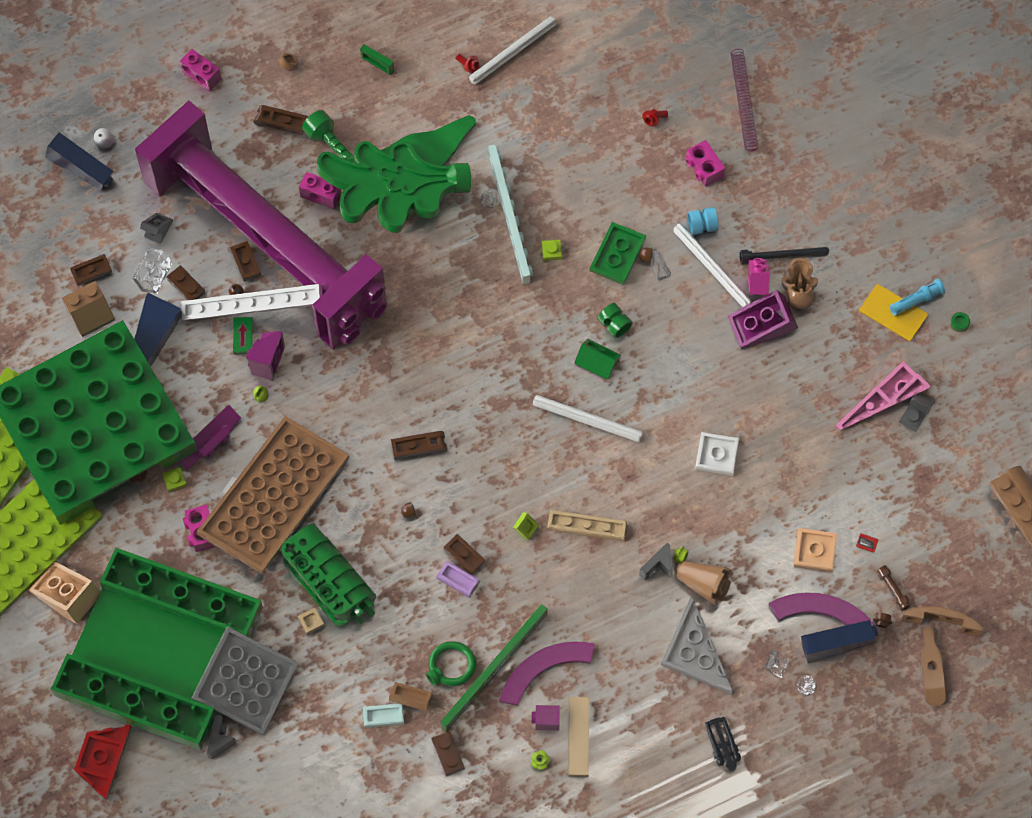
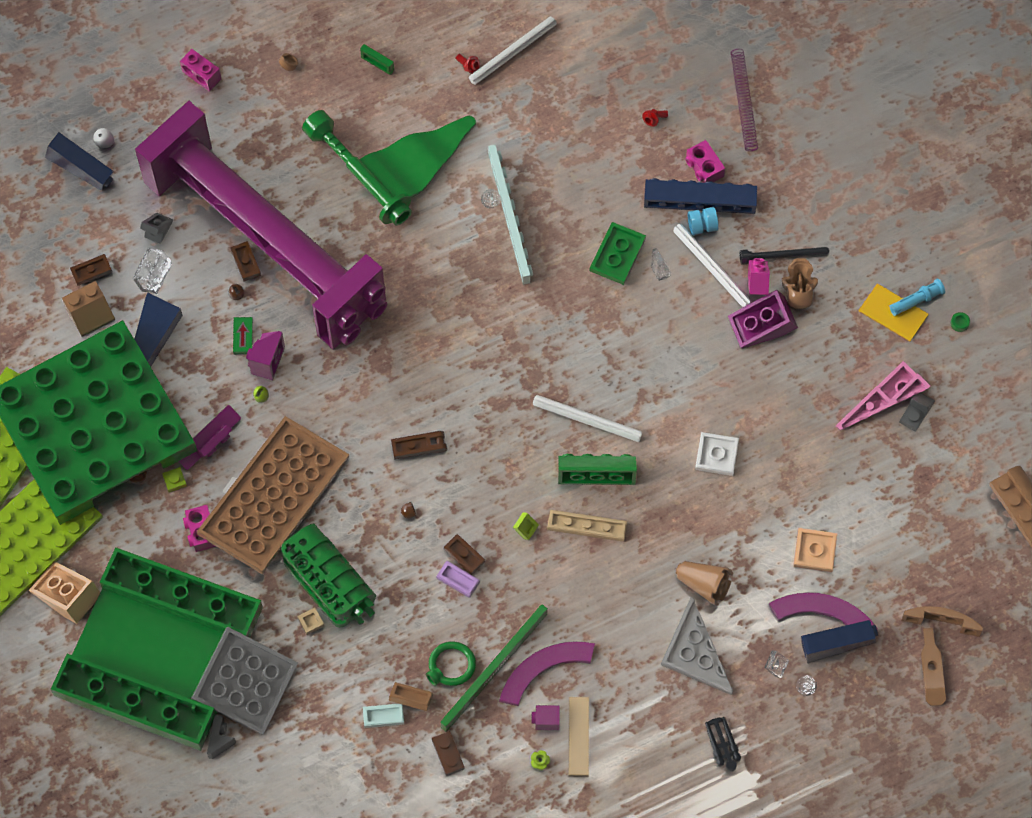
(101, 757): red wing -> none
(185, 284): reddish brown plate -> none
(250, 302): white plate -> none
(280, 119): reddish brown plate -> none
(319, 191): dark pink brick -> none
(392, 182): green plant -> none
(551, 250): lime plate -> none
(597, 358): green panel -> none
(597, 469): none -> green slope
(613, 319): green wheel -> none
(646, 255): reddish brown hinge -> none
(661, 559): dark grey slope -> none
(680, 555): lime plate -> none
(698, 196): none -> dark blue brick
(867, 543): sticker -> none
(882, 620): reddish brown plate -> none
(902, 601): reddish brown bar -> none

